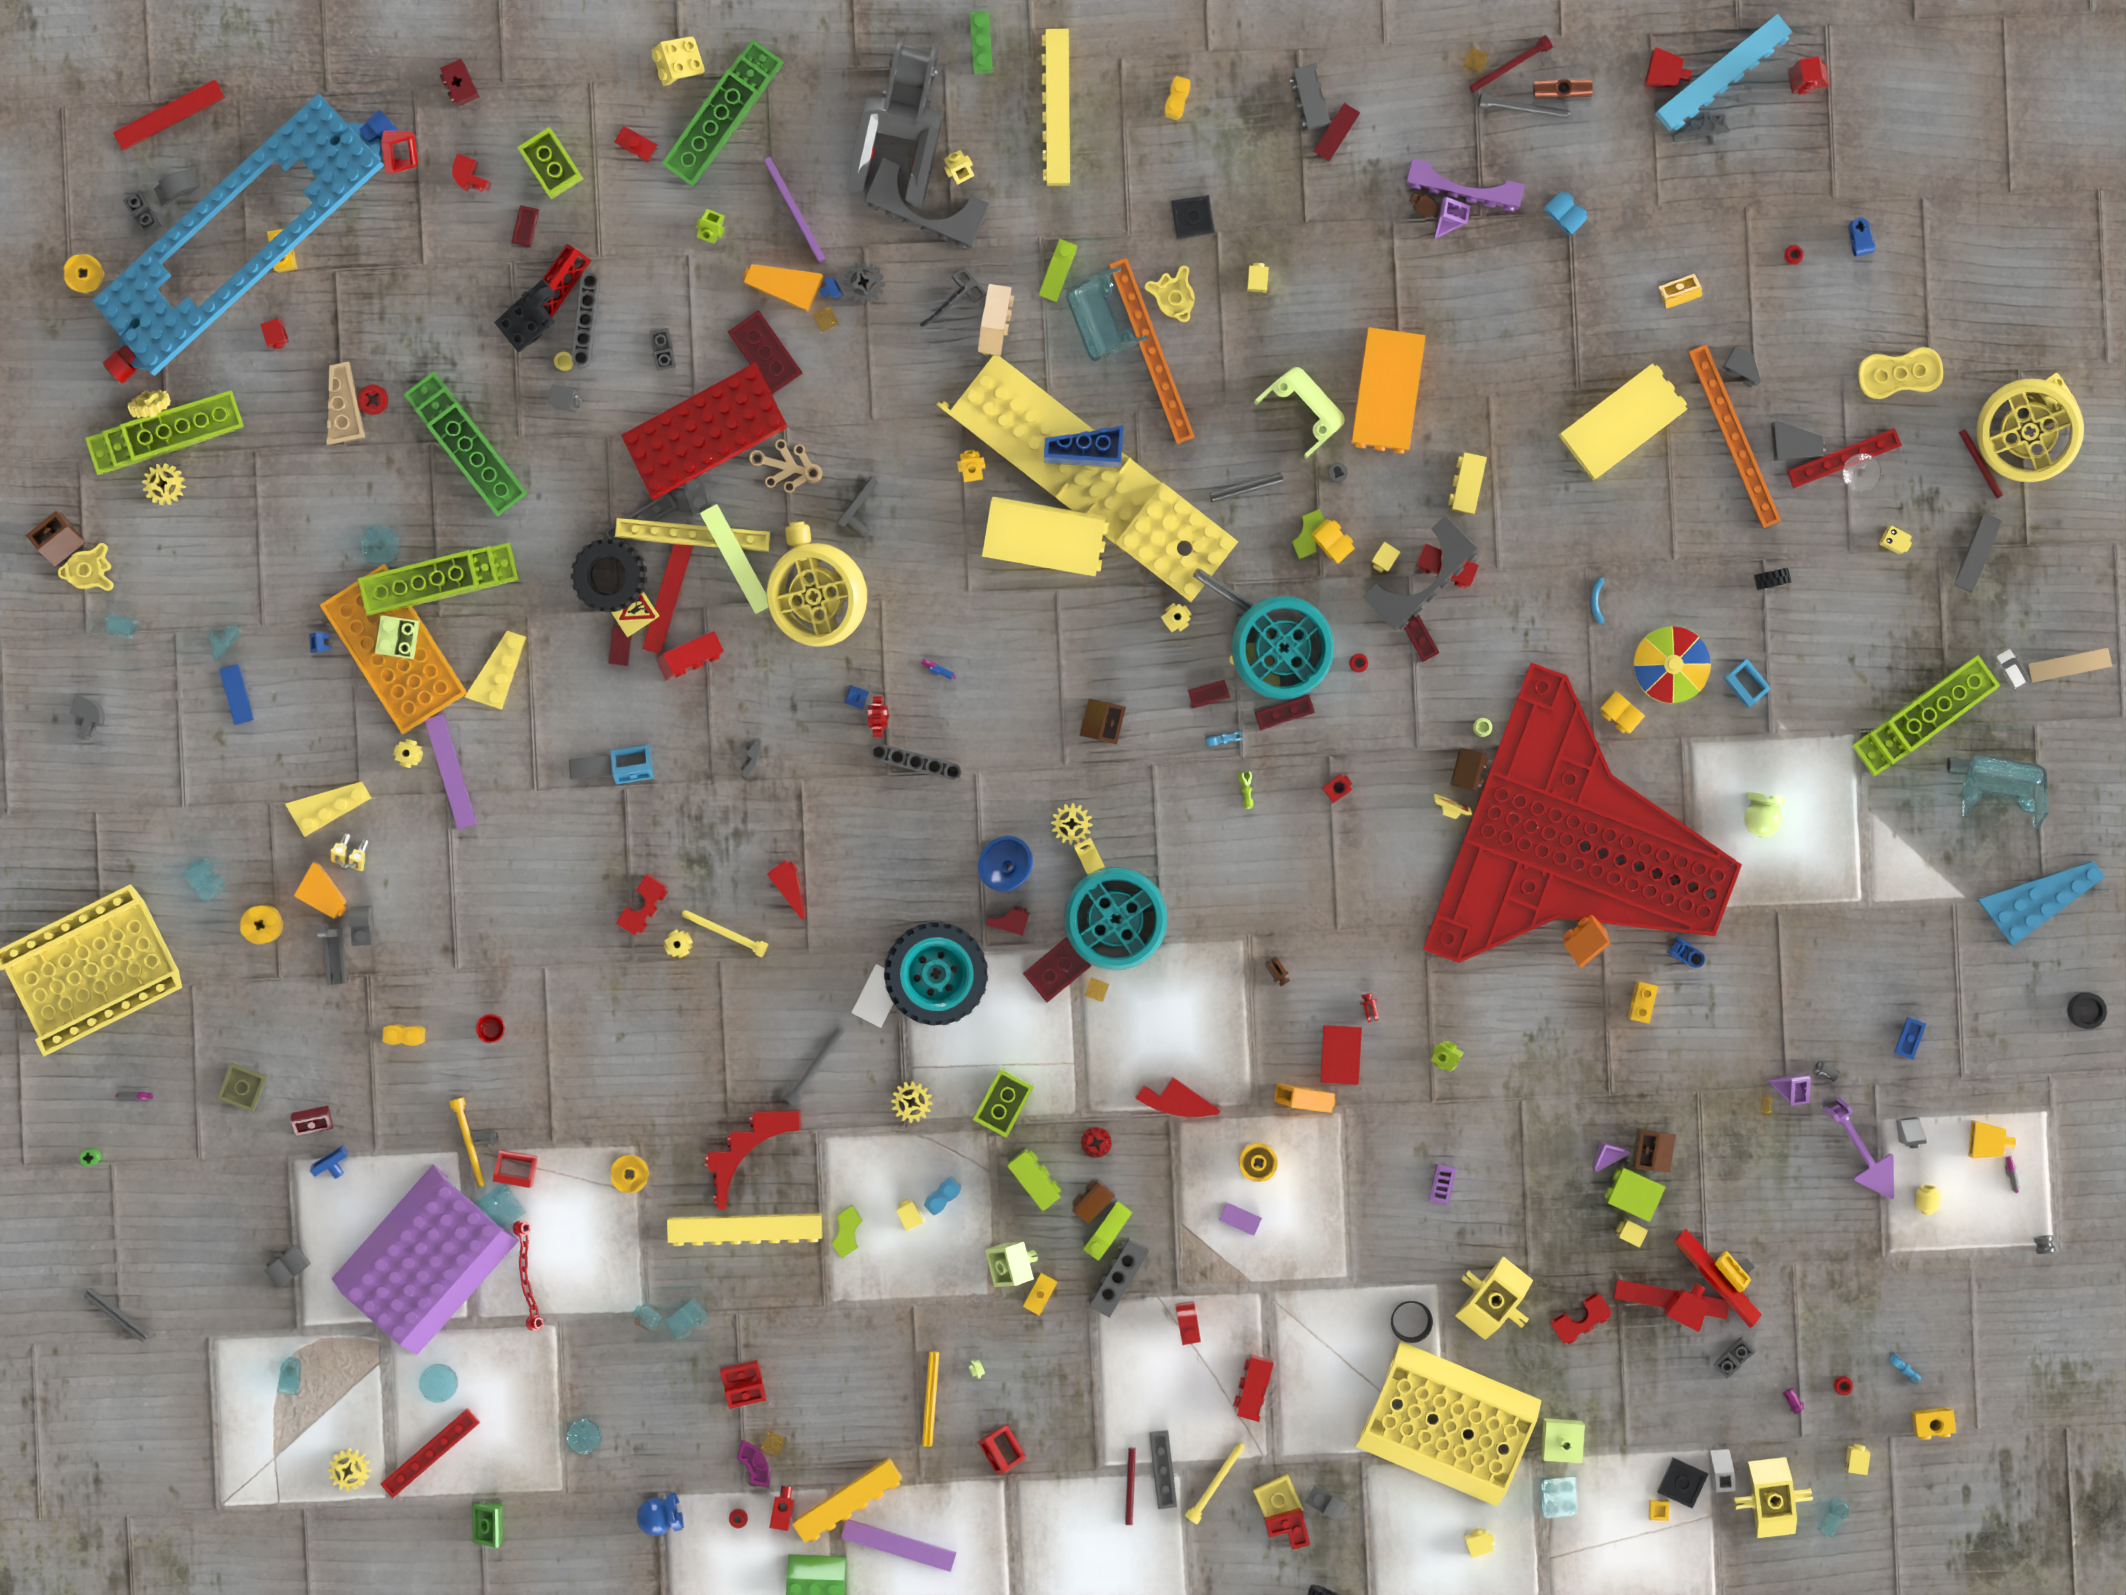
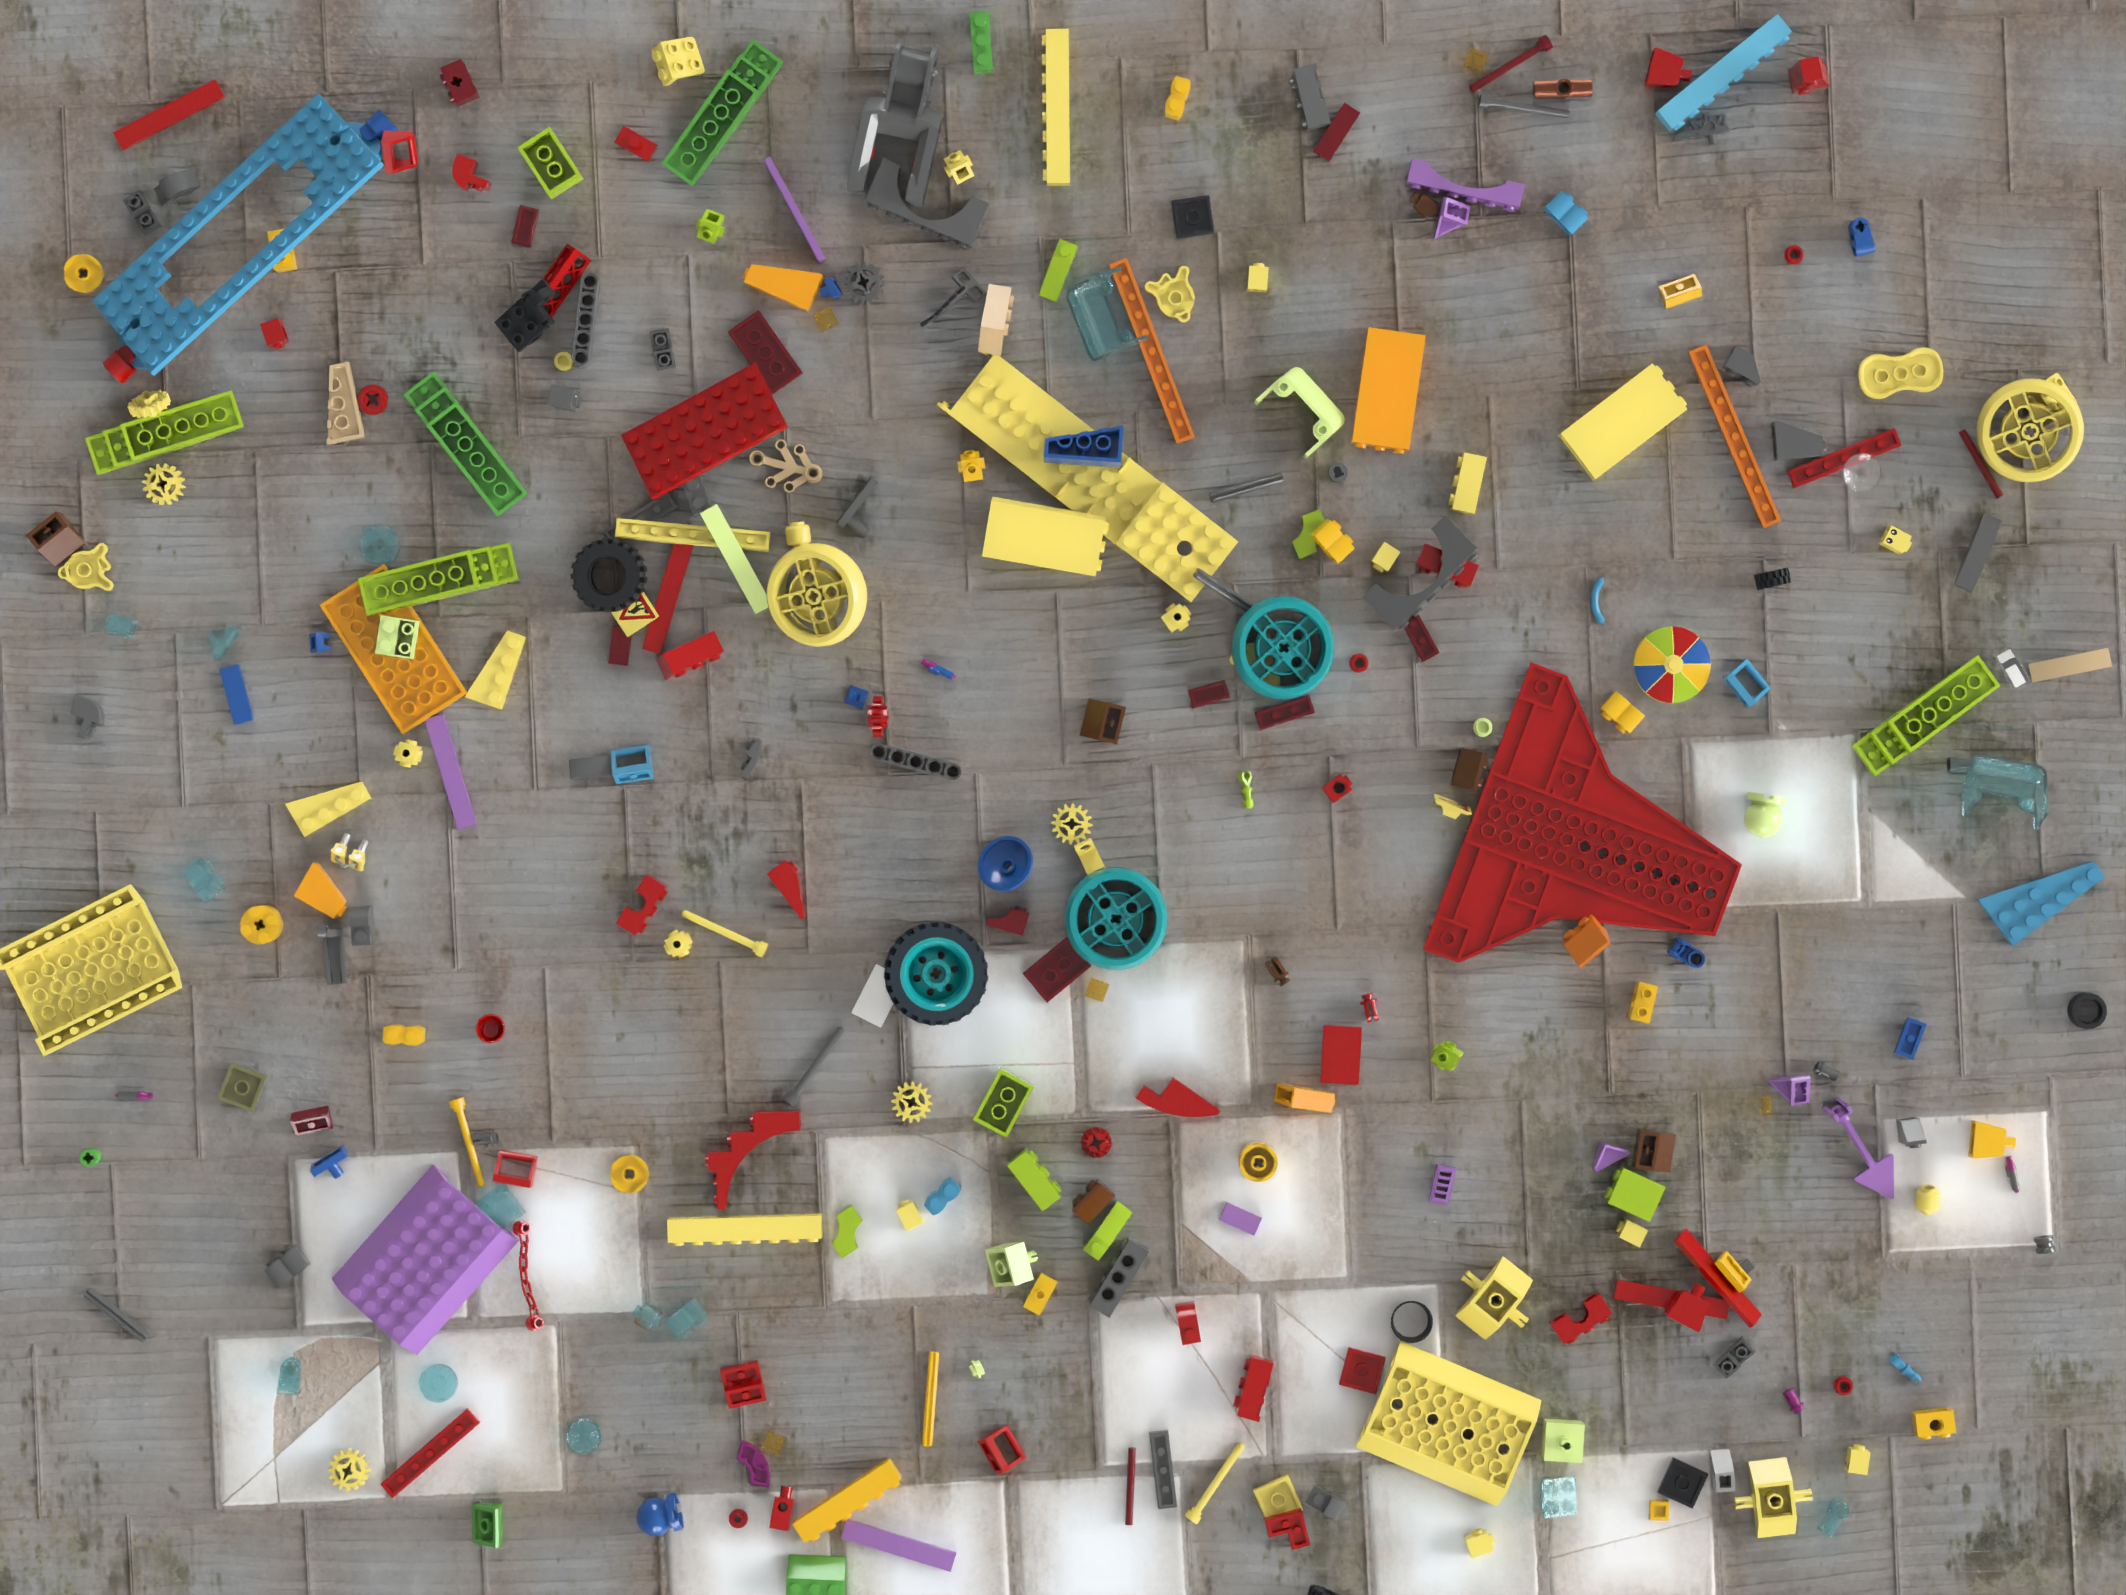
(1224, 738): dark azure piece -> none
(1362, 1370): none -> red tile

